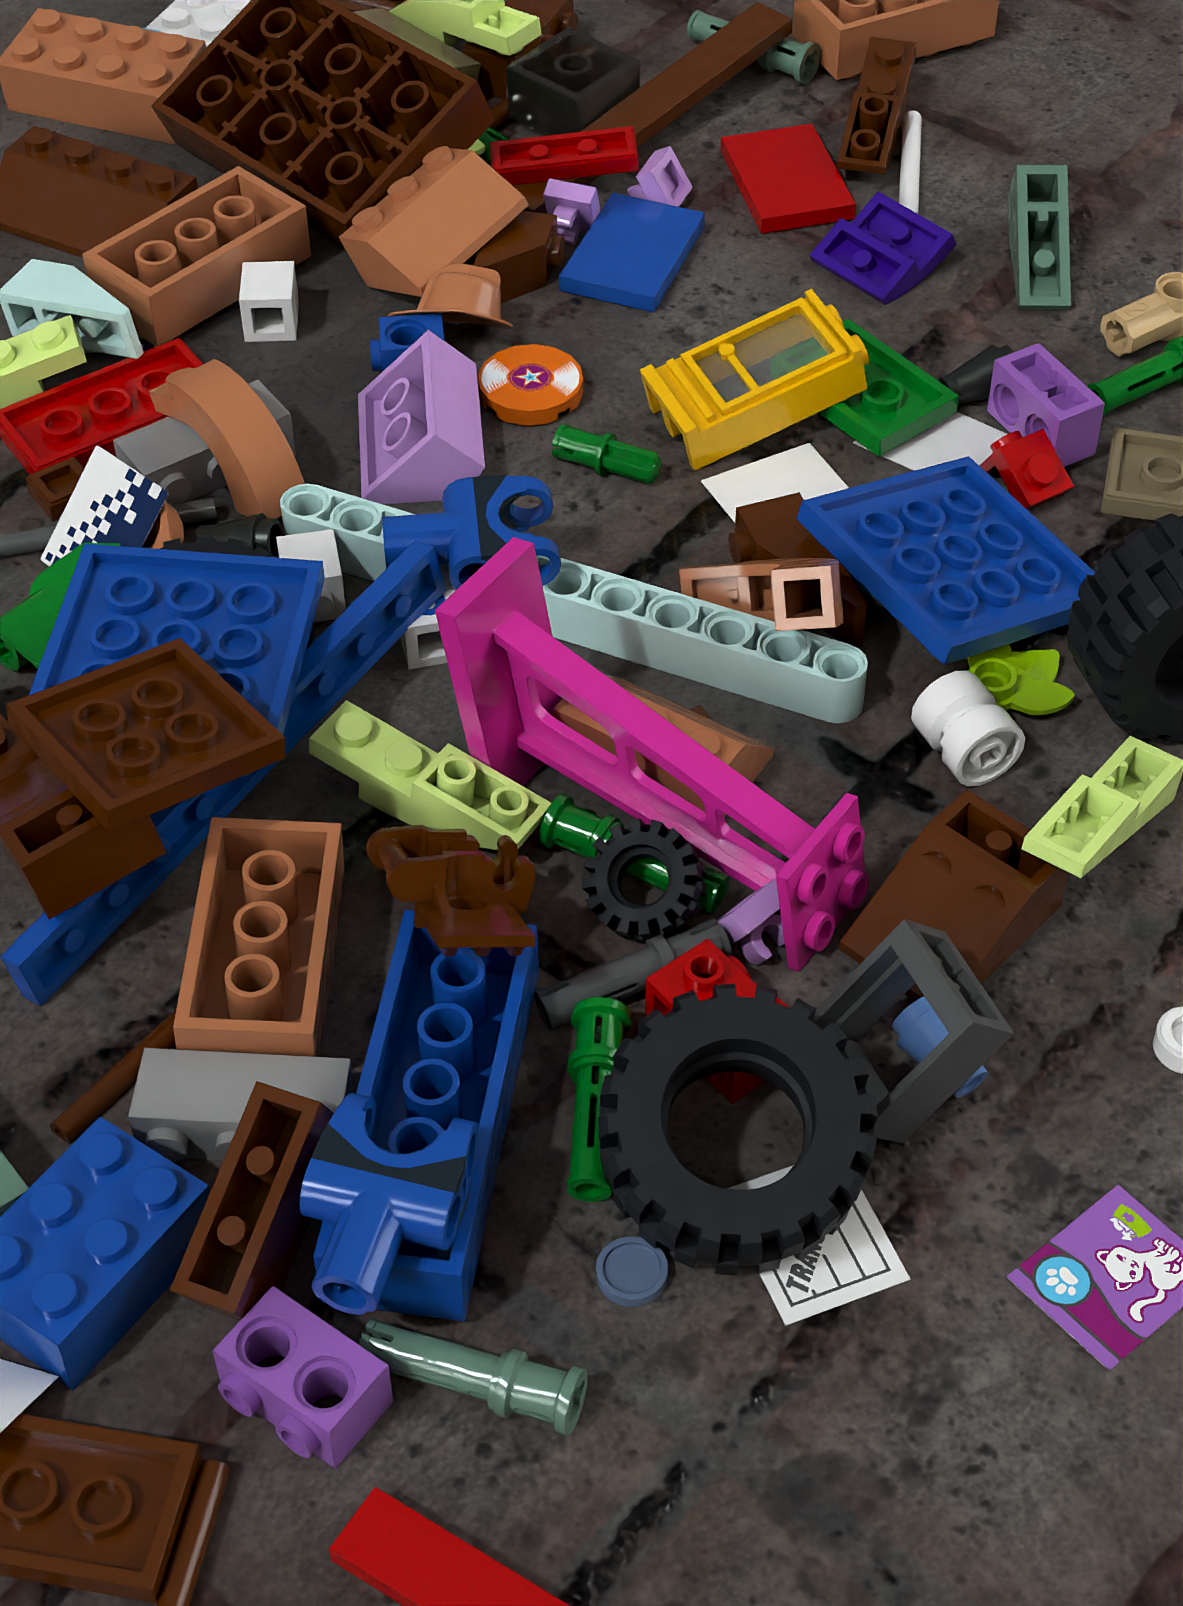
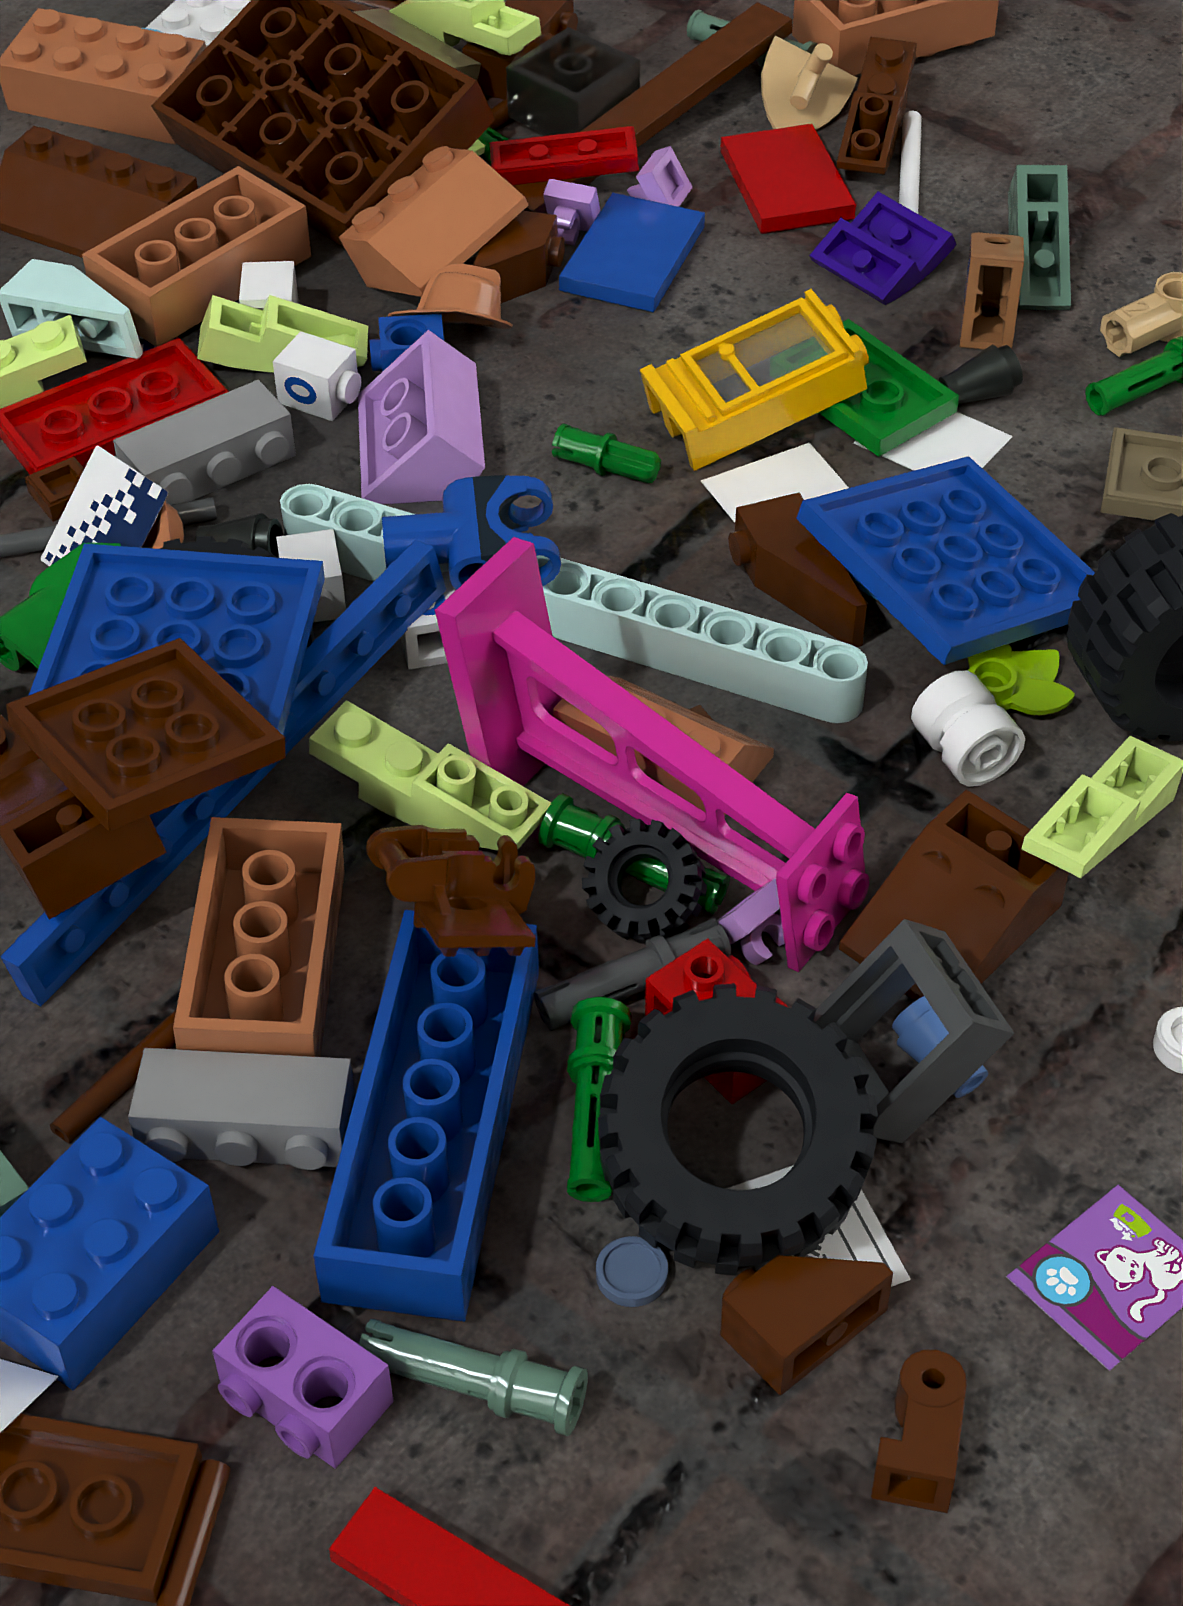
(236, 430): nougat arch -> none
(253, 1210): reddish brown brick -> none
(254, 337): none -> yellowish green slope
(316, 376): none -> white brick
(381, 1200): blue connector -> none
(530, 384): orange tile -> none
(786, 591): nougat arch -> none
(800, 1312): none -> reddish brown slope
(802, 85): none -> tan shield
(930, 1410): none -> reddish brown leg
(994, 281): none -> medium nougat torso
(1028, 468): red bracket -> none
(1038, 393): medium lavender brick -> none

